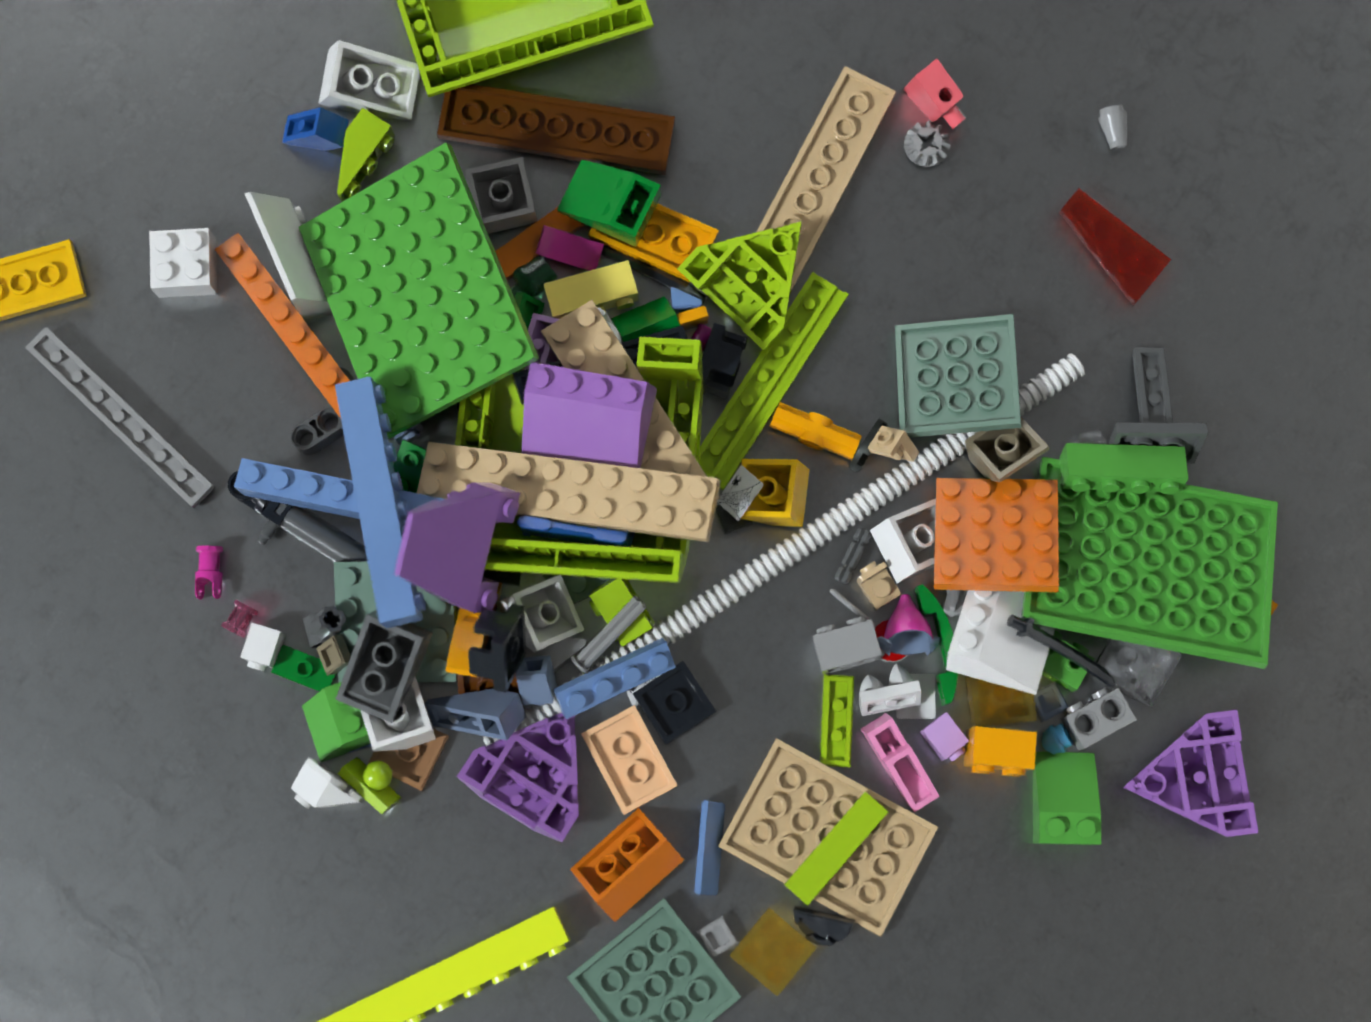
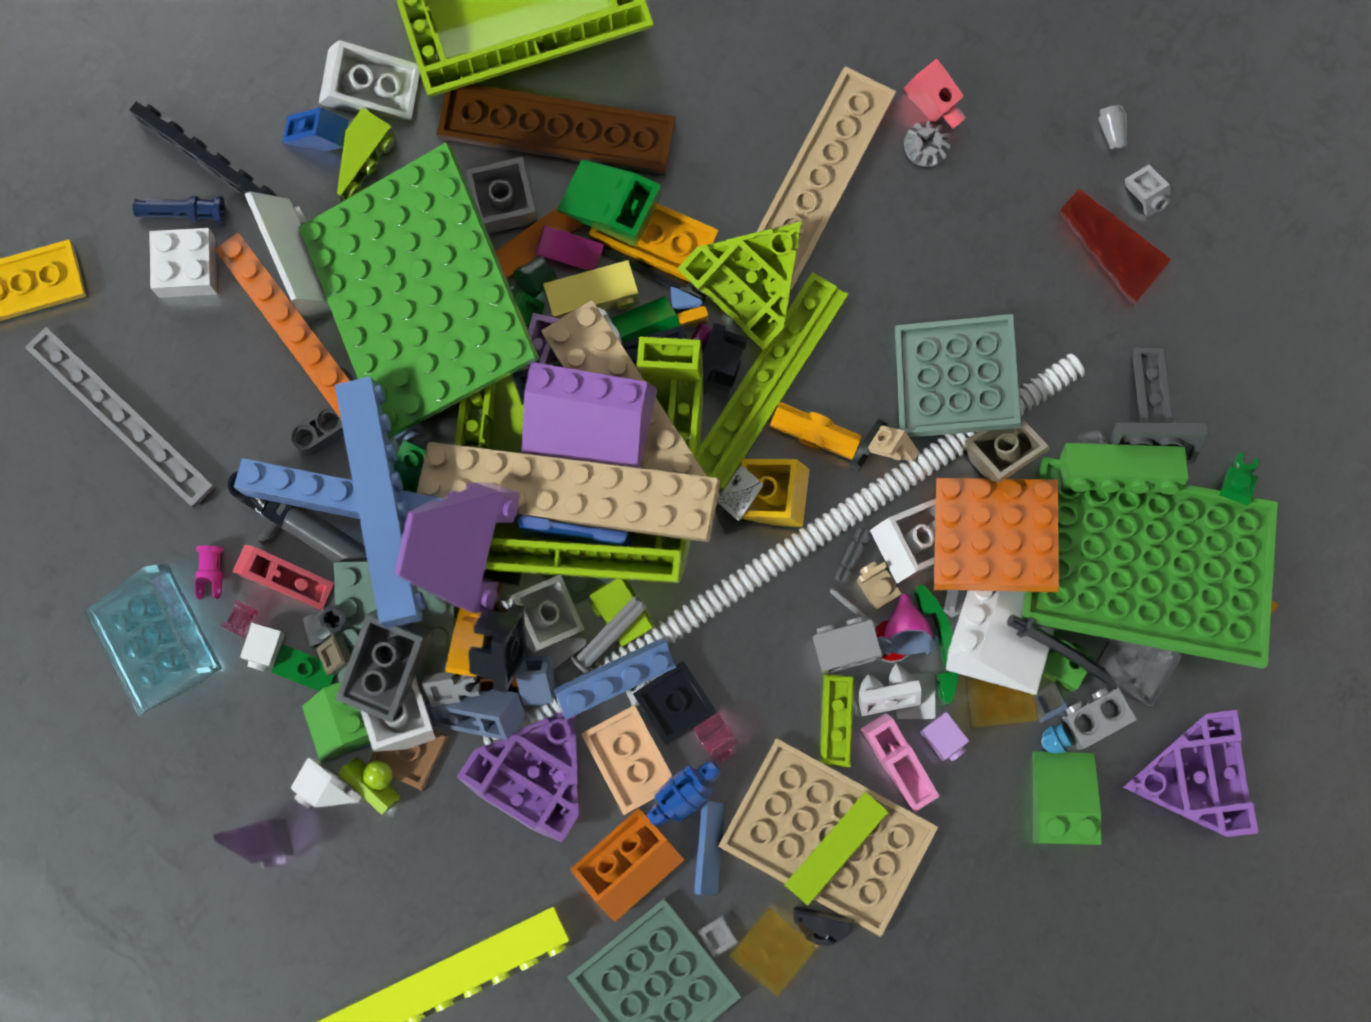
(152, 638): none -> clear light blue slope
(192, 208): none -> dark blue pin
(196, 150): none -> black plate
(260, 842): none -> clear purple slope
(283, 576): none -> coral slope
(448, 689): none -> light grey plate
(684, 793): none -> blue piece
(716, 738): none -> clear pink brick
(1001, 750): light orange brick -> none
(1149, 189): none -> light grey bracket
(1240, 481): none -> green plate

